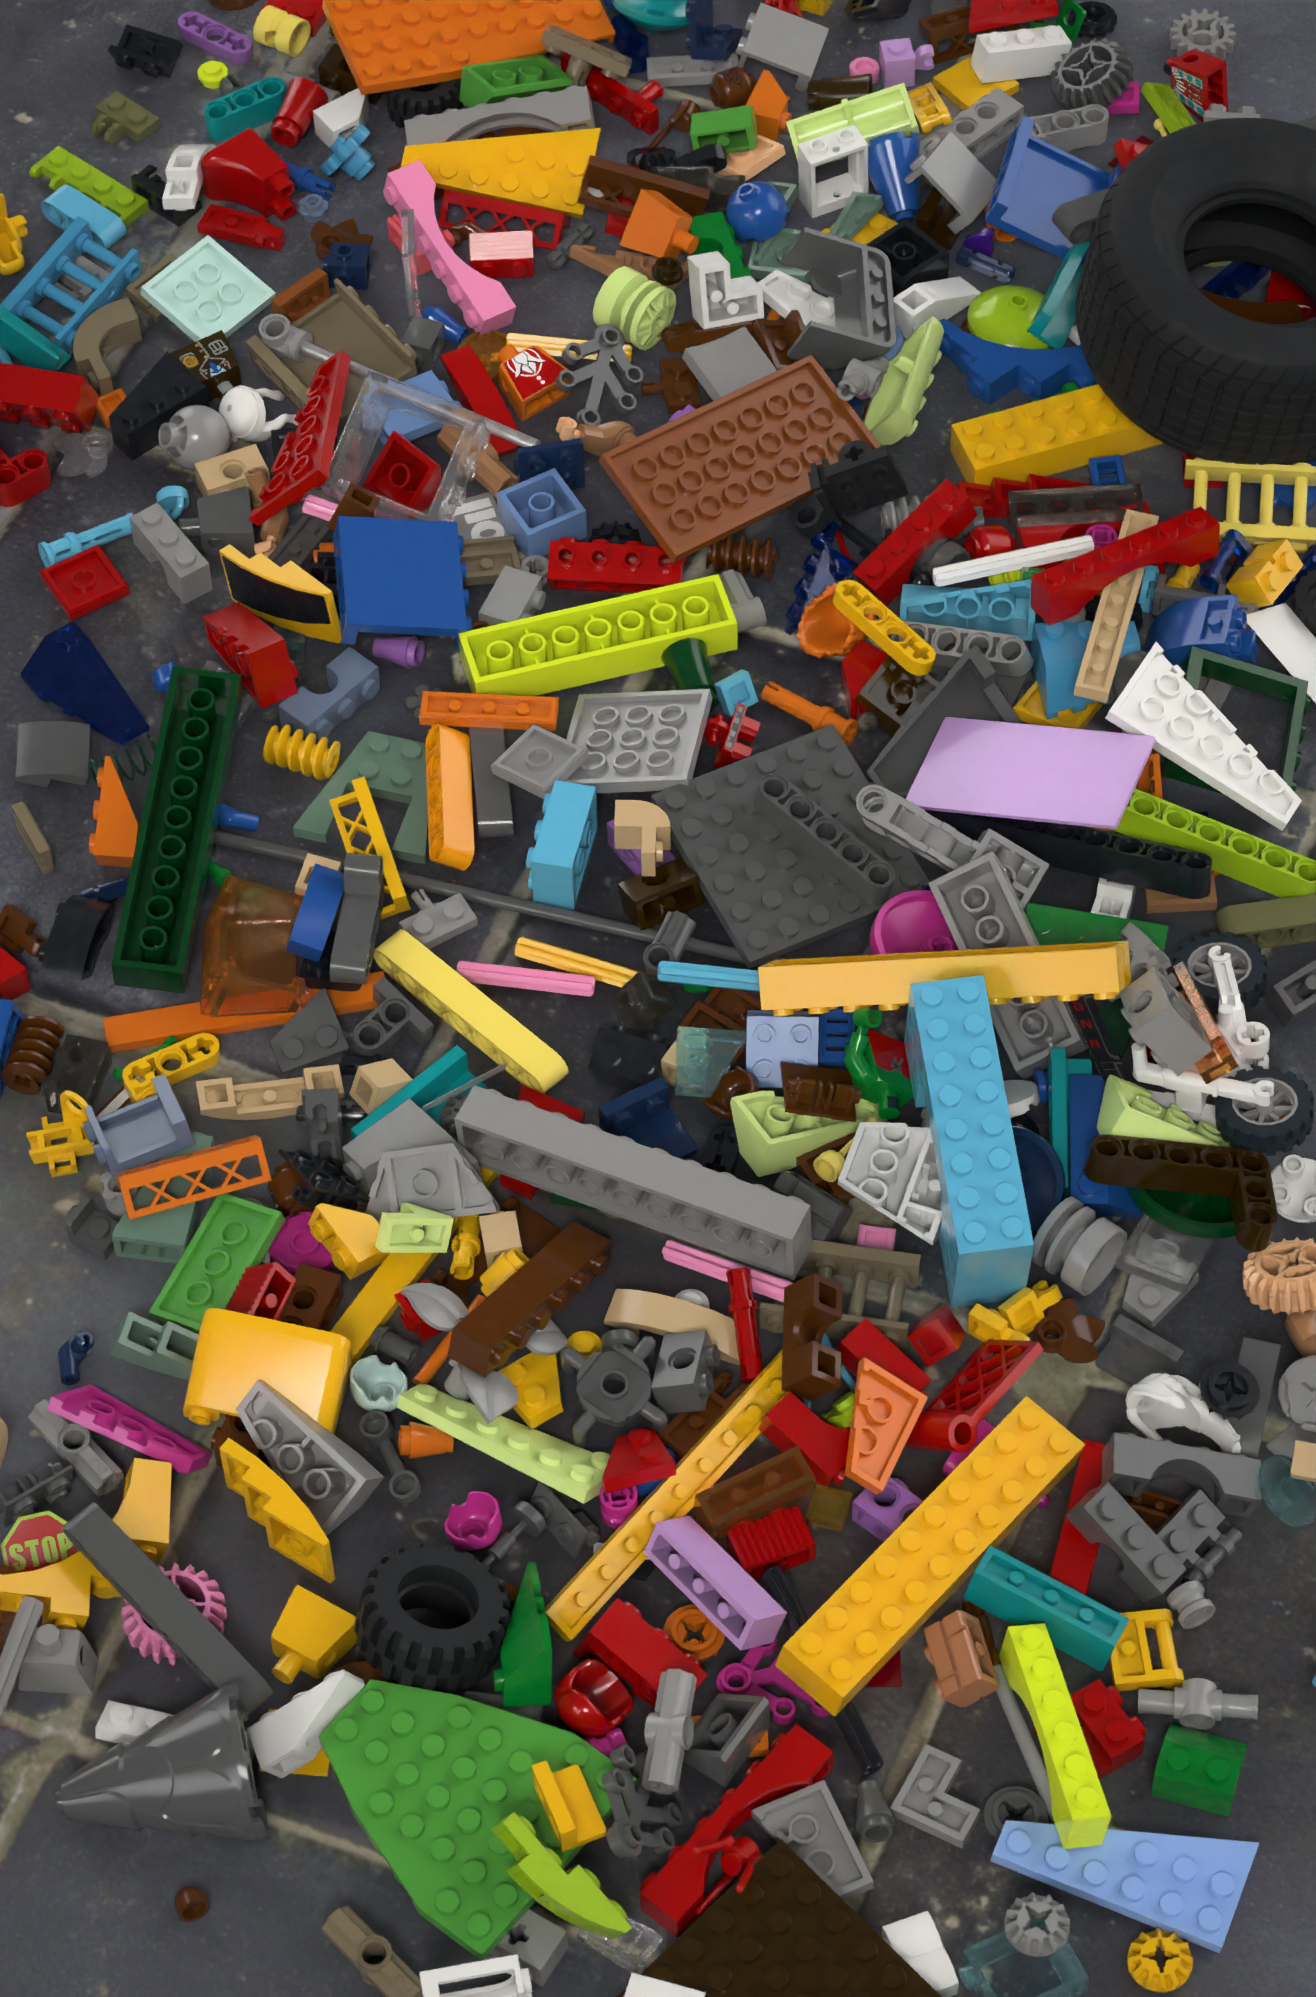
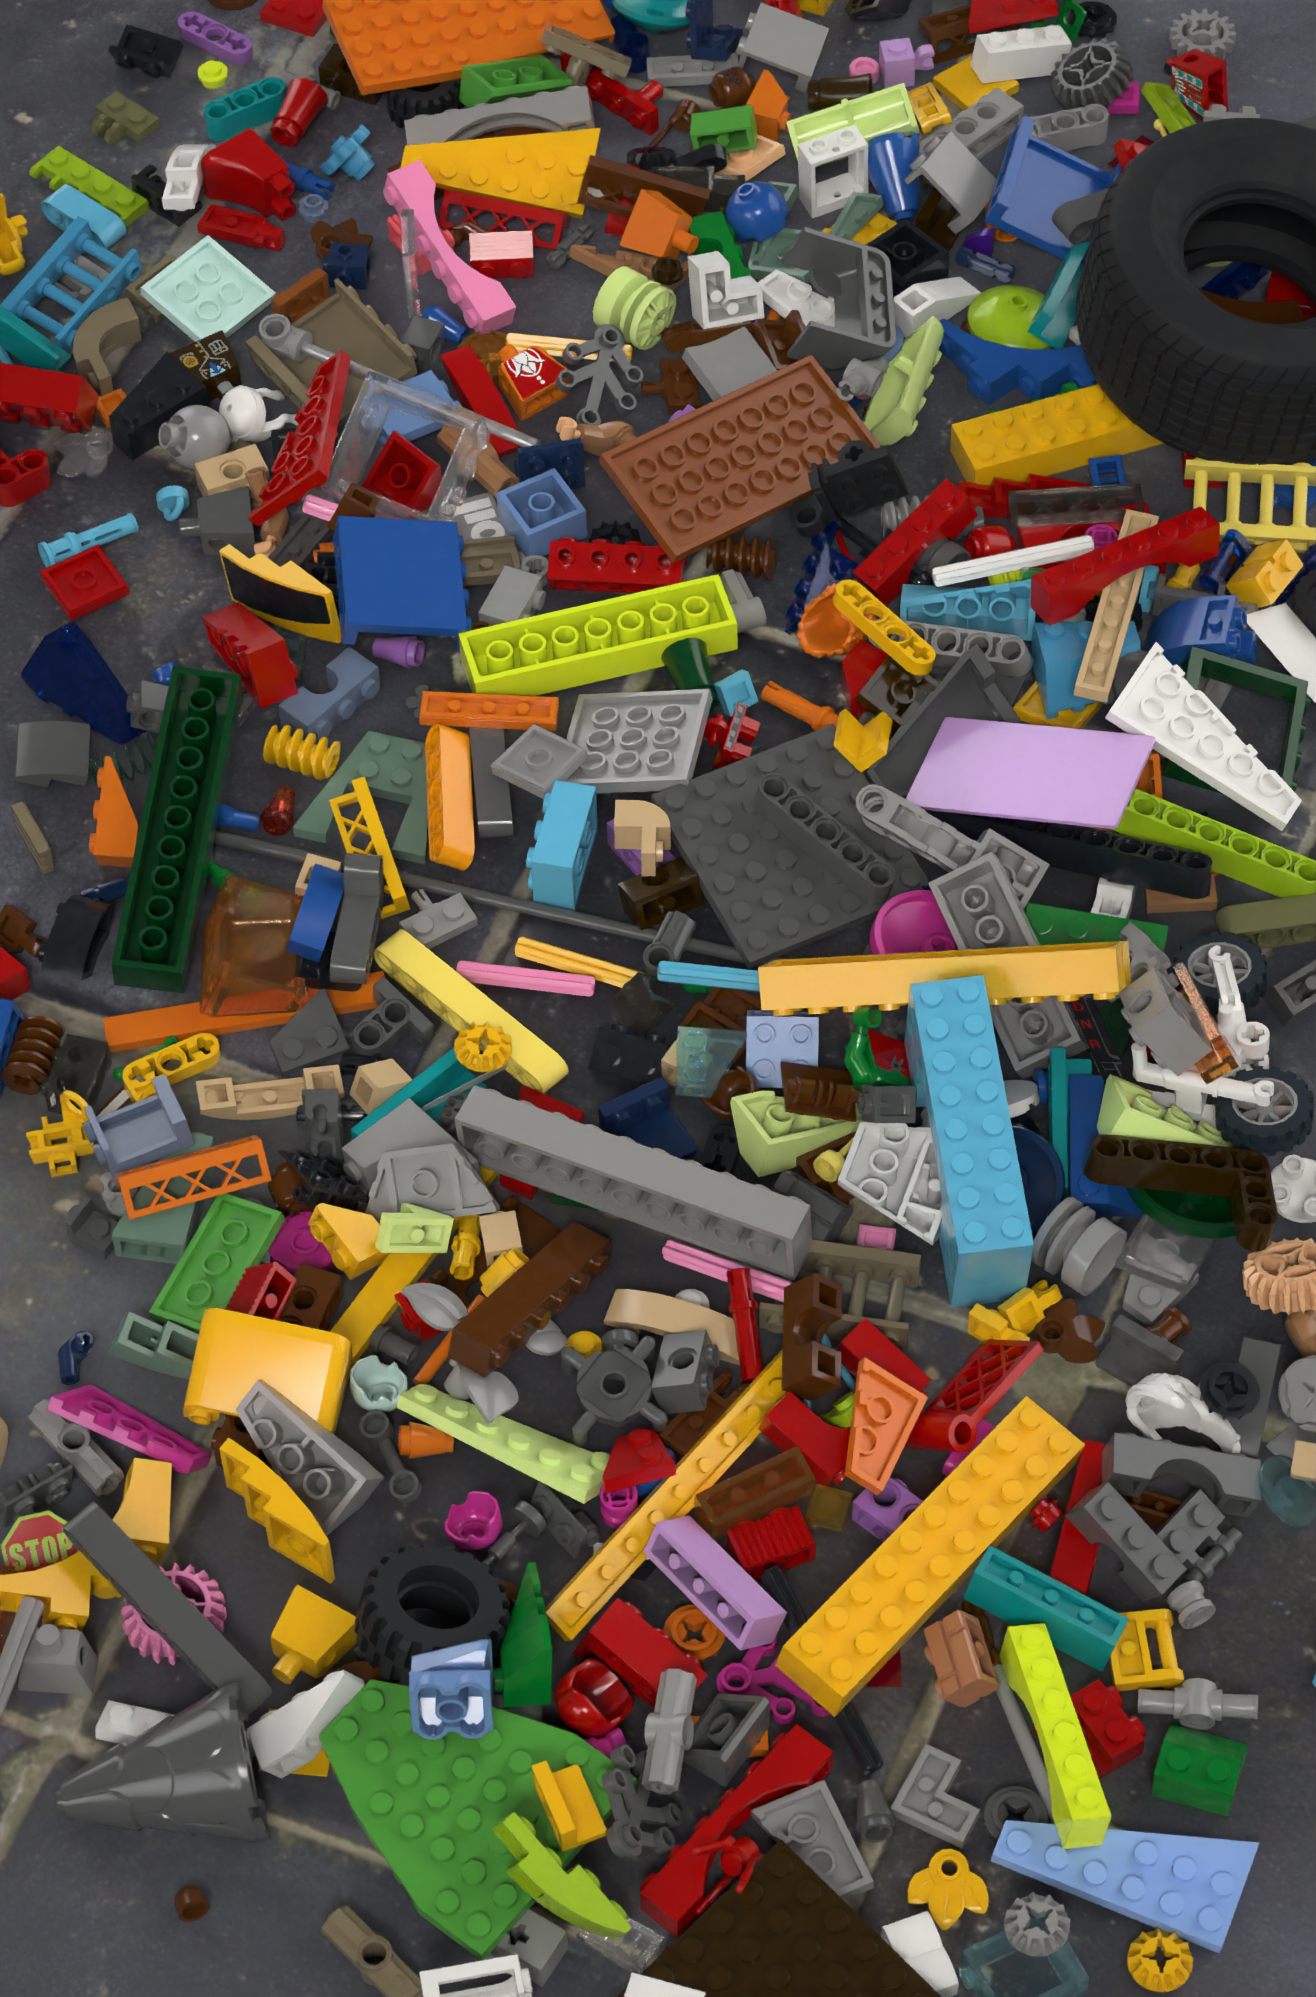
(147, 706): none -> dark grey brick
(162, 539): light grey arch -> none
(228, 83): dark grey hinge -> none
(278, 814): none -> clear red cone
(281, 31): light yellow wheel -> none
(341, 116): white slope -> none
(452, 1691): none -> medium blue piece
(496, 1053): none -> yellow gear
(538, 1387): yellow wing -> none
(834, 1058): blue slope -> none
(861, 743): none -> yellow panel
(887, 1103): none -> dark grey bracket
(936, 1335): red panel -> none
(948, 1894): none -> yellow plate
(1045, 1515): none -> red plate
(1171, 1325): none -> reddish brown bush

